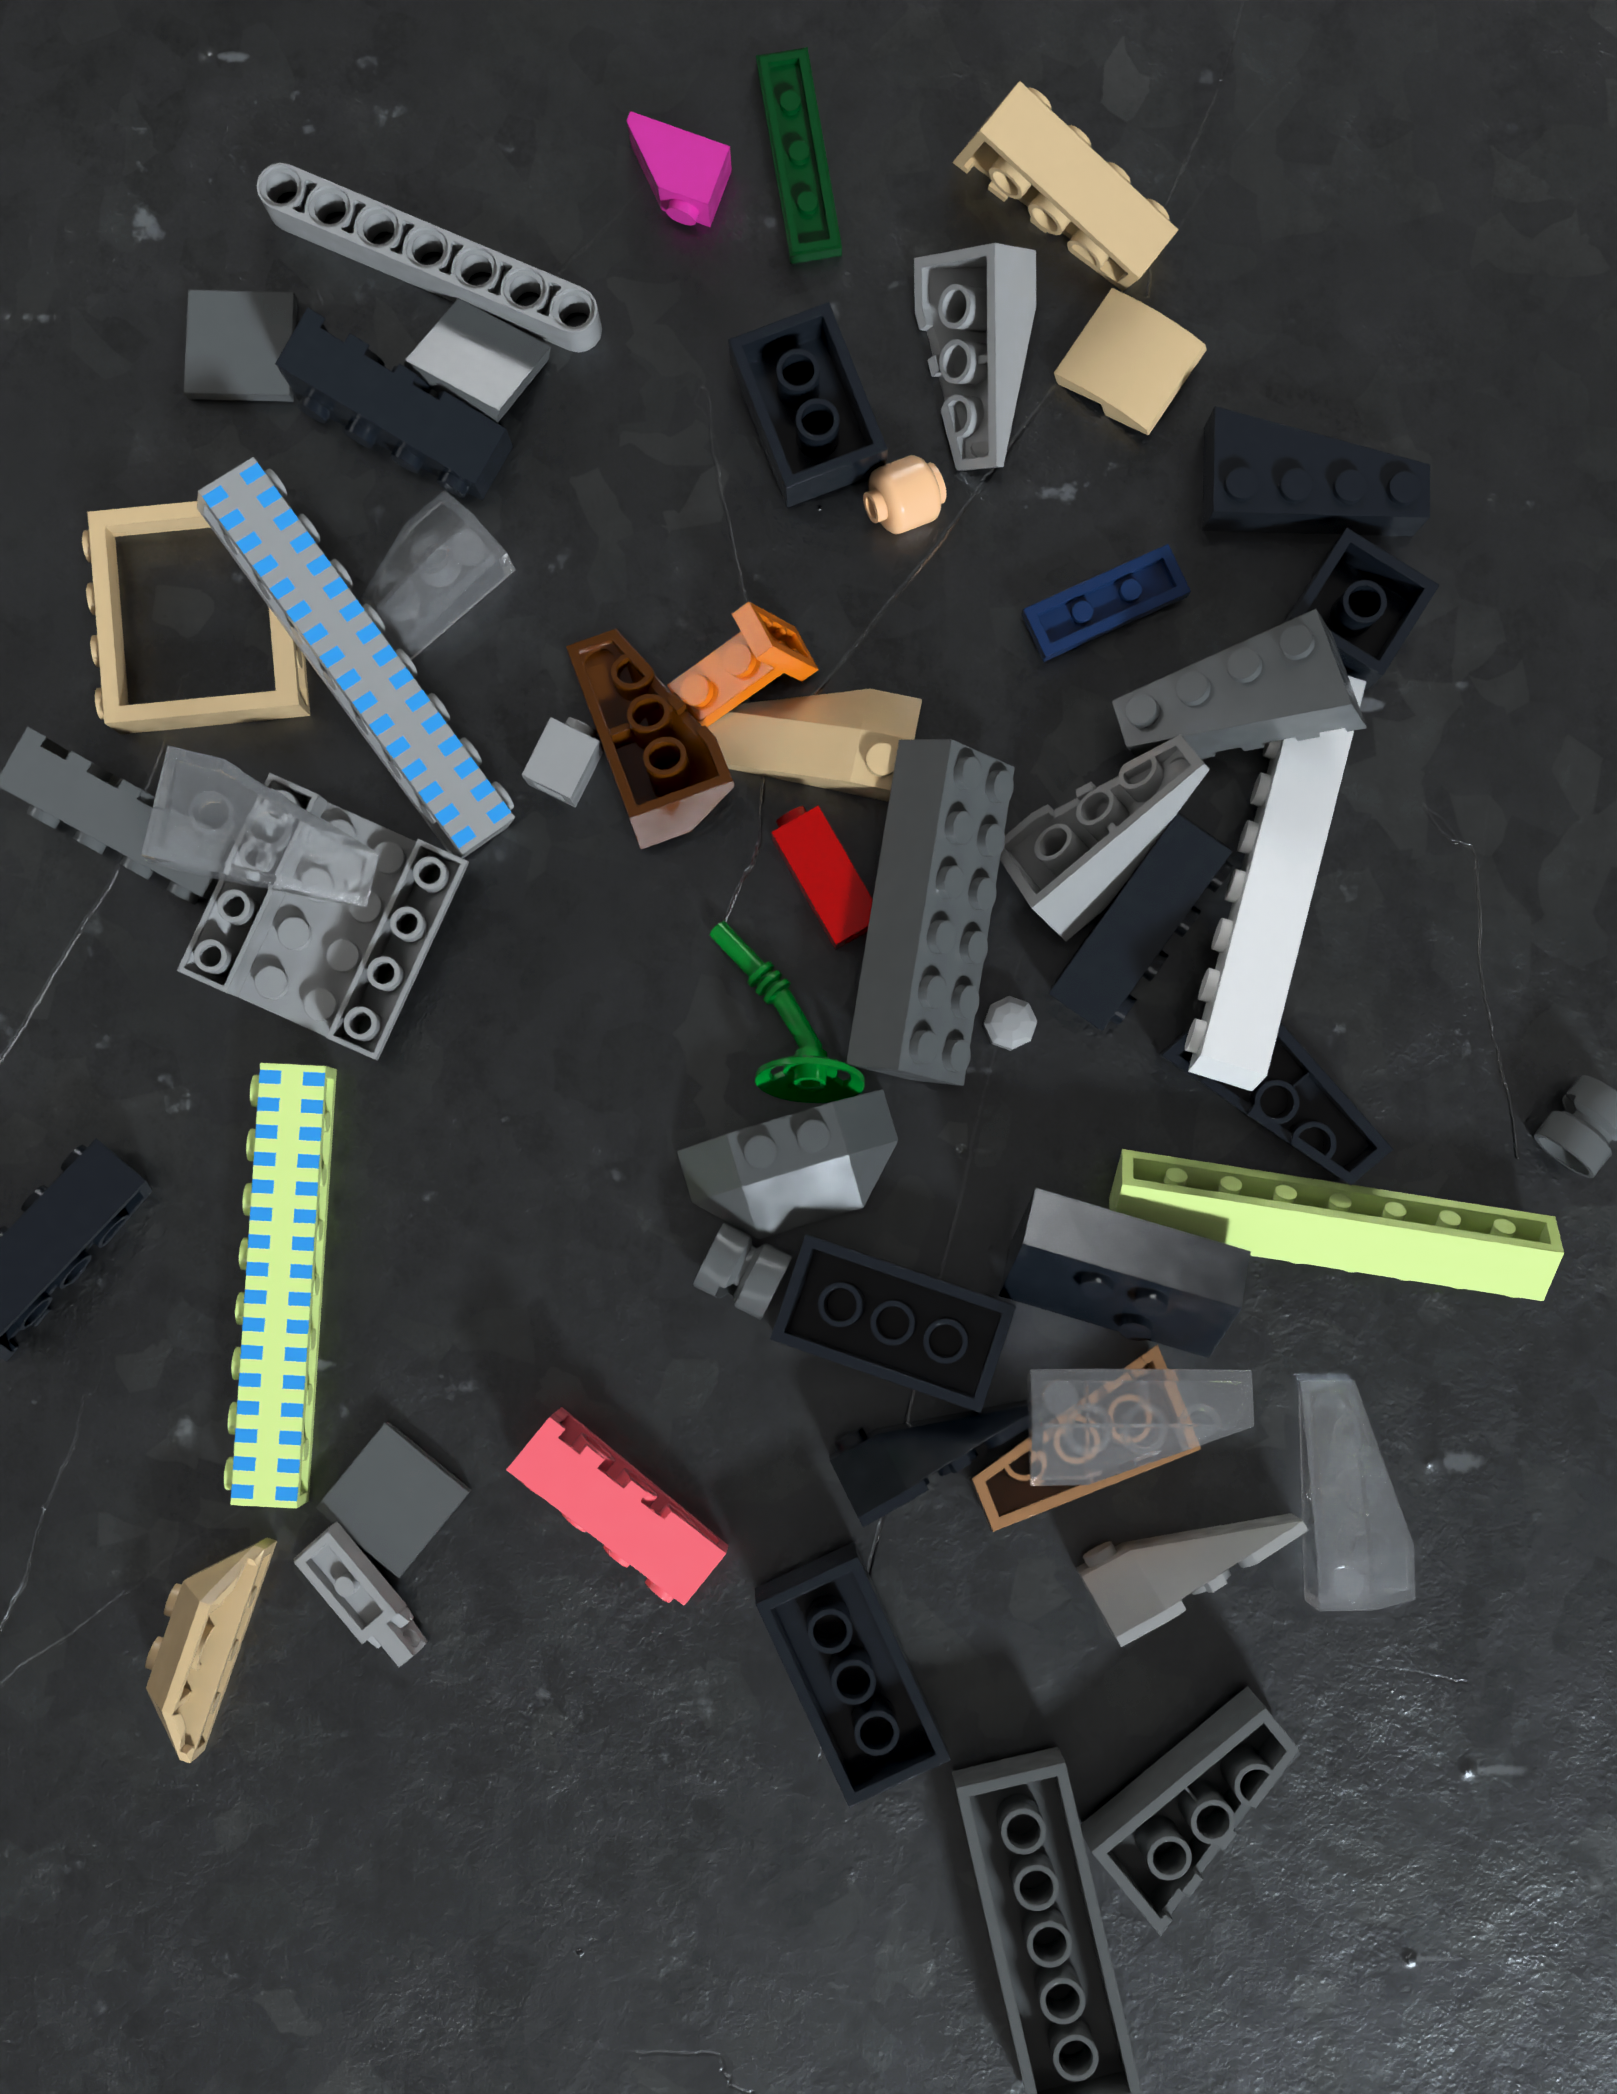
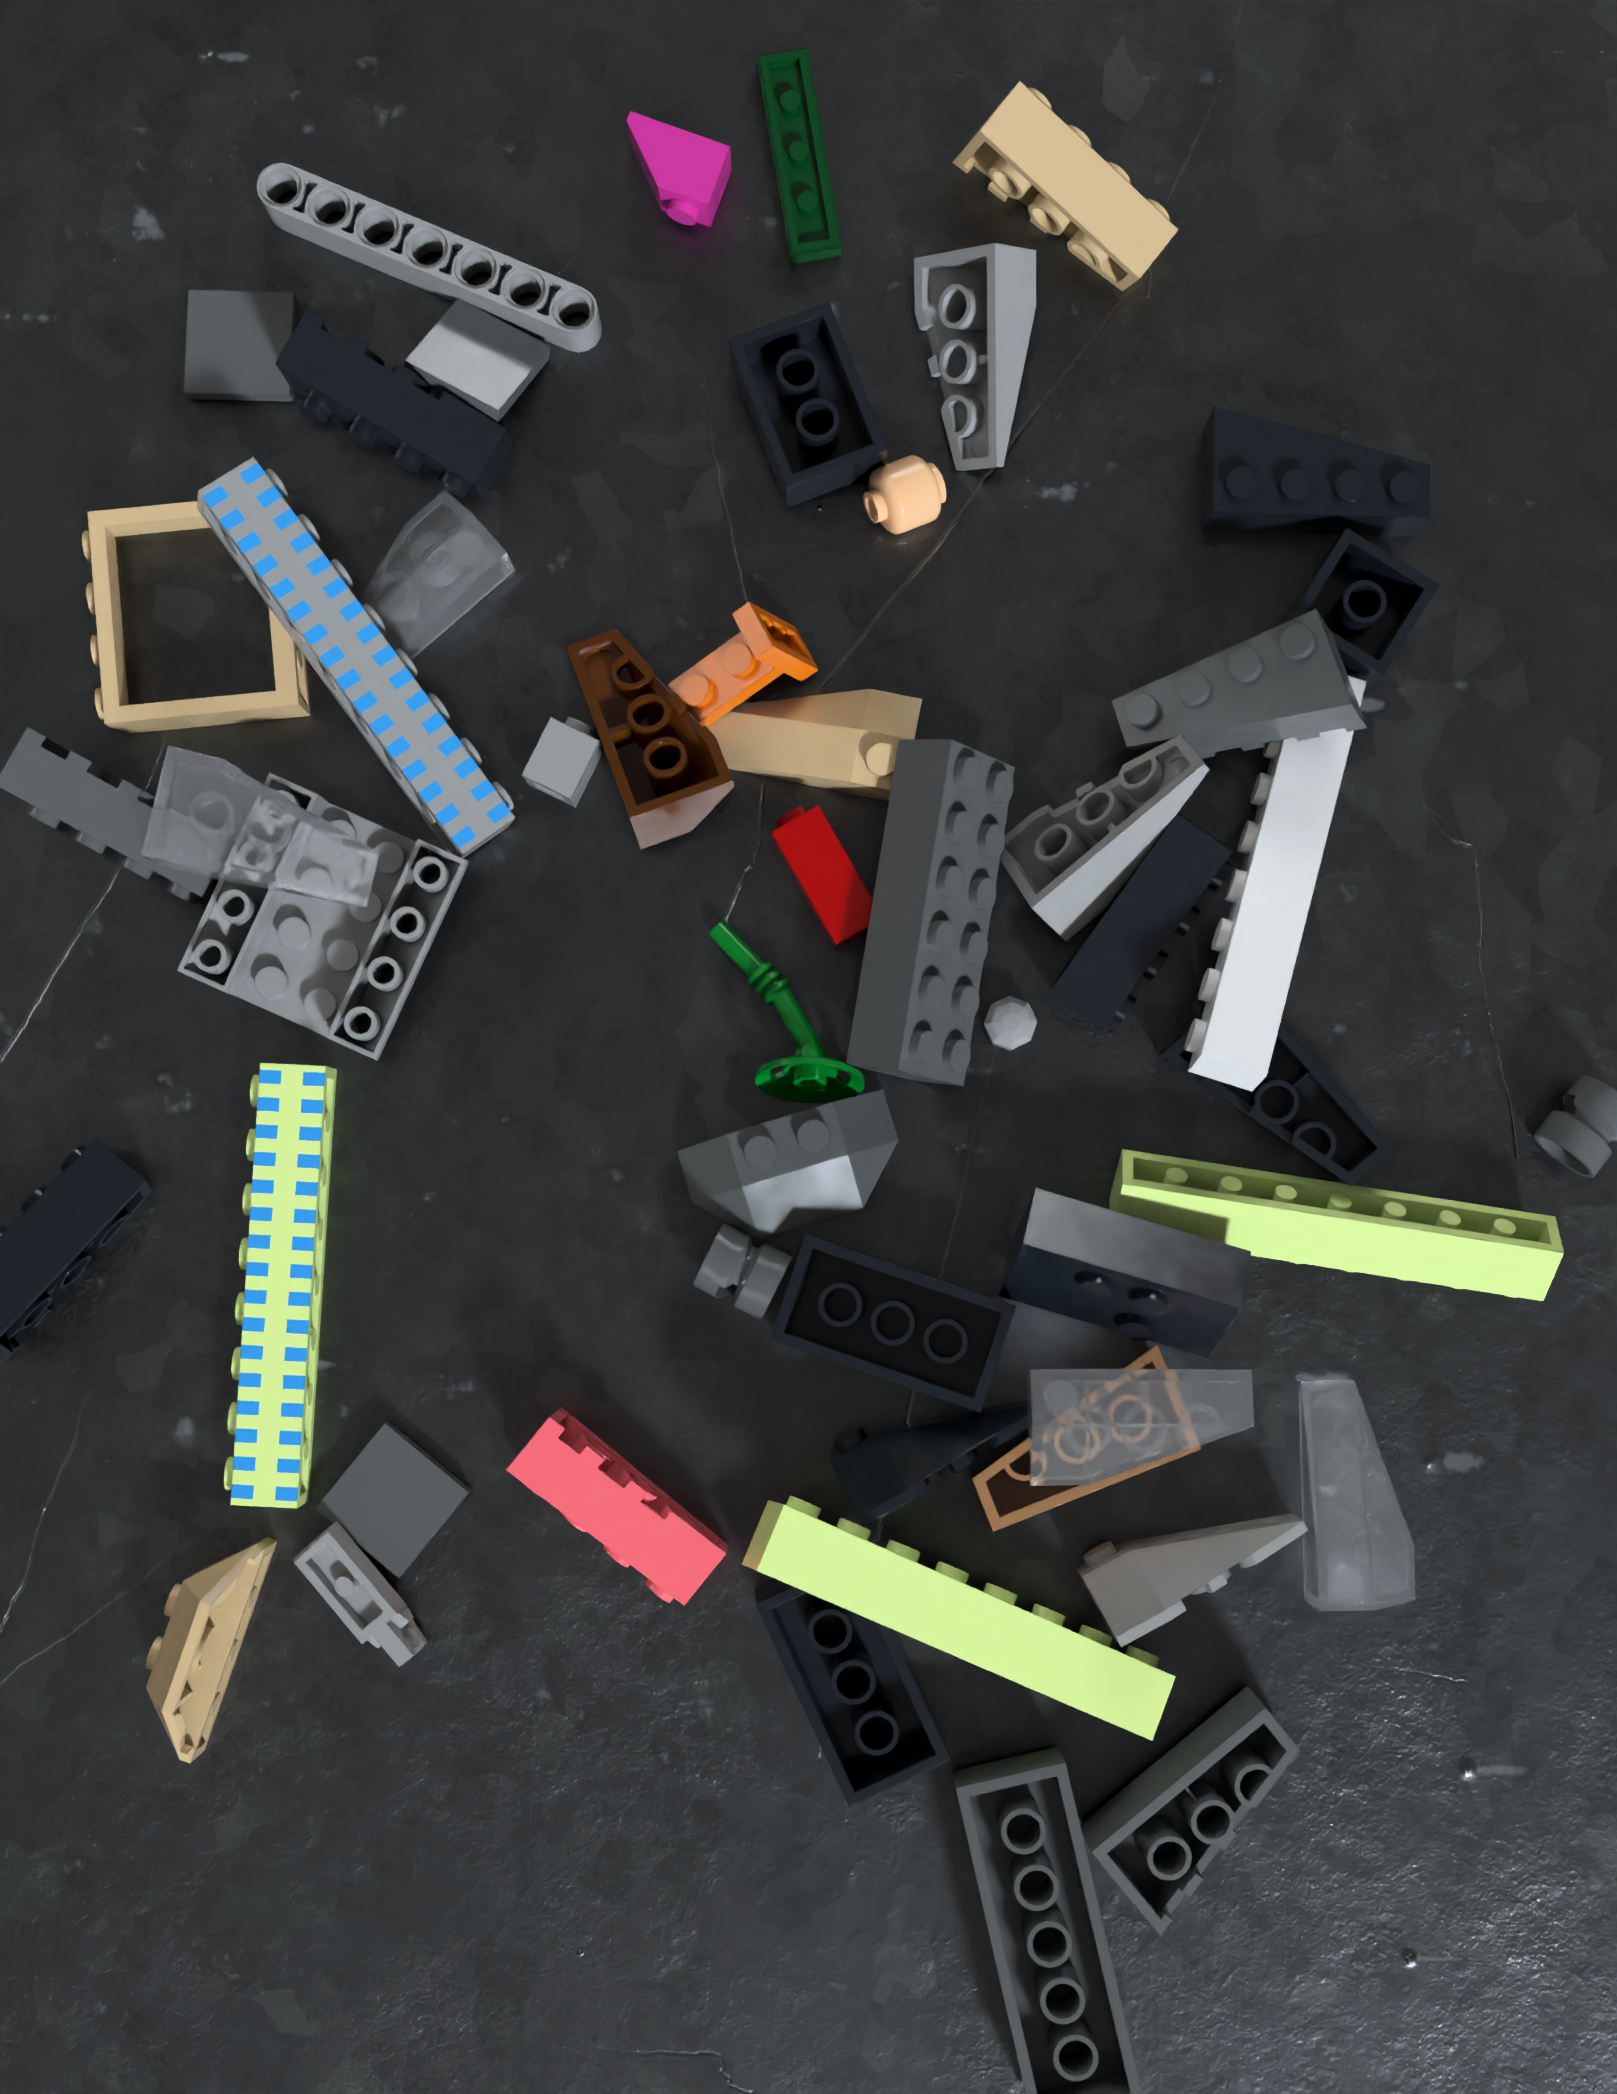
(957, 1618): none -> yellowish green brick
(1105, 602): dark blue plate -> none
(1130, 361): tan slope -> none

